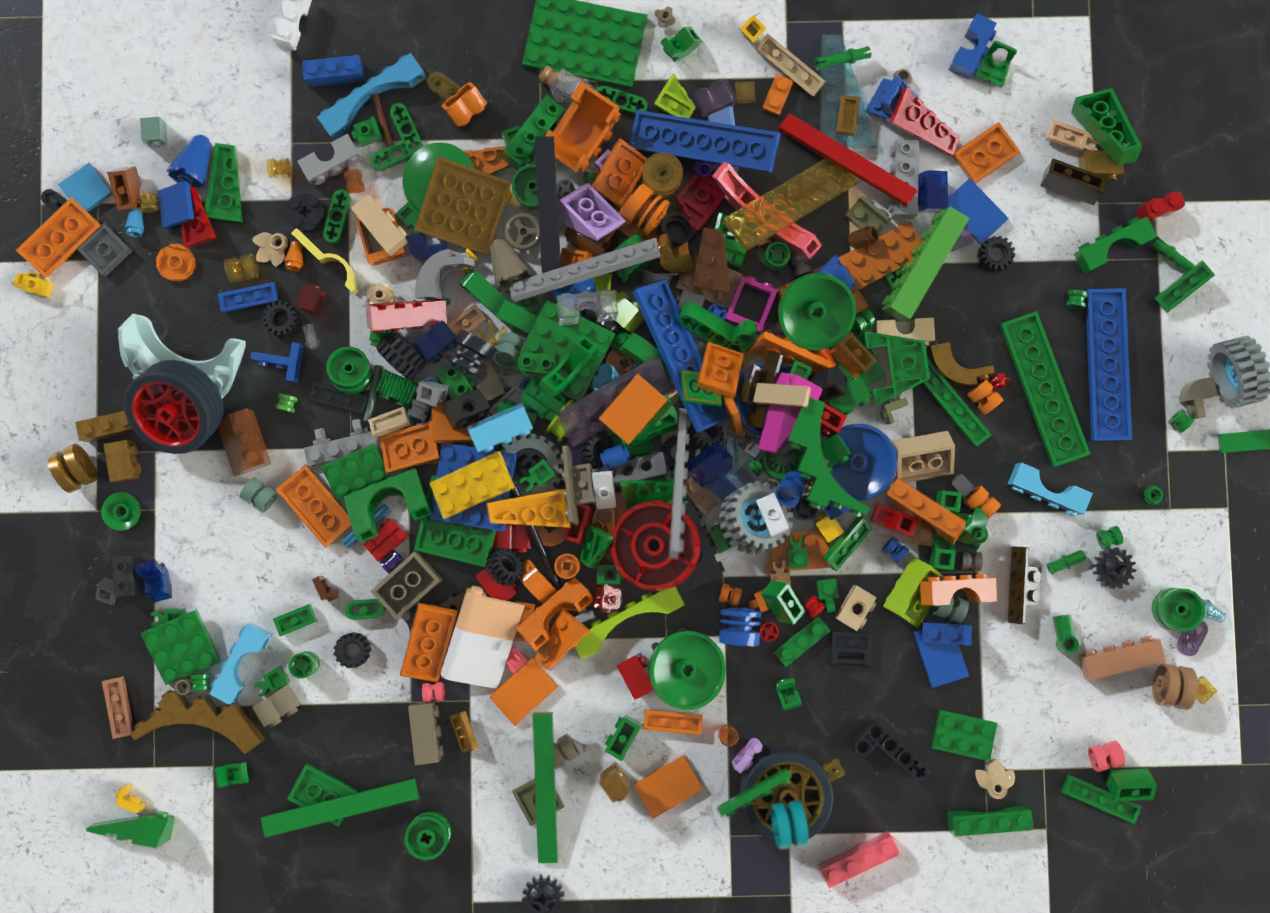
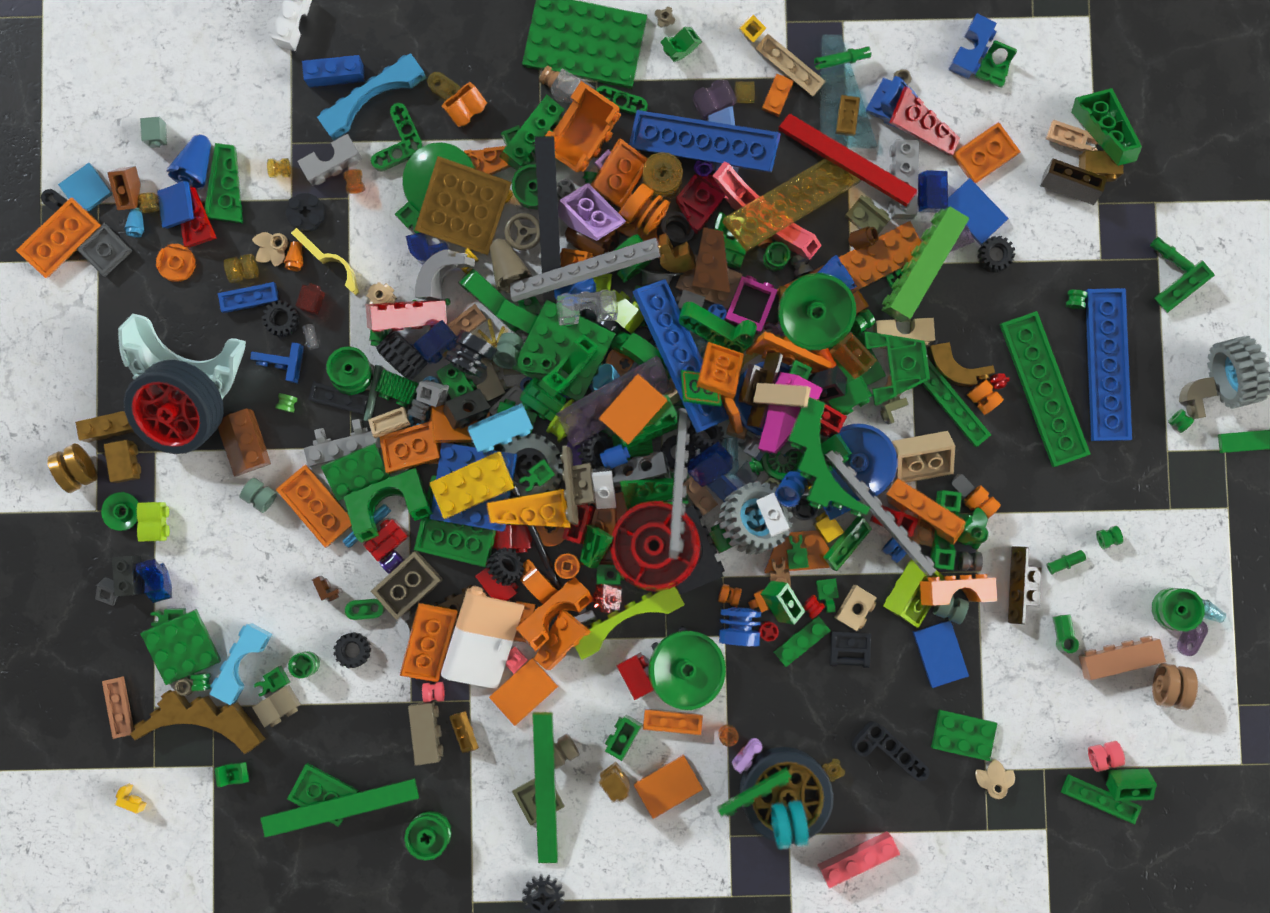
(33, 285): yellow piece -> none
(143, 830): green wedge -> none
(152, 521): none -> lime brick
(295, 620): green plate -> none
(335, 202): green beam -> none
(371, 136): green brick -> none
(380, 224): tan brick -> none
(381, 256): orange window -> none
(382, 120): copper bar -> none
(674, 100): lime wing -> none
(788, 694): green bracket -> none
(883, 517): none -> light grey plate
(947, 633): blue bracket -> none
(978, 823): green arch -> none
(1027, 479): medium azure arch -> none
(1110, 562): black gear -> none
(1134, 235): green arch -> none
(1158, 495): green plate -> none
(1161, 206): red brick -> none
(1205, 690): clear yellow plate -> none

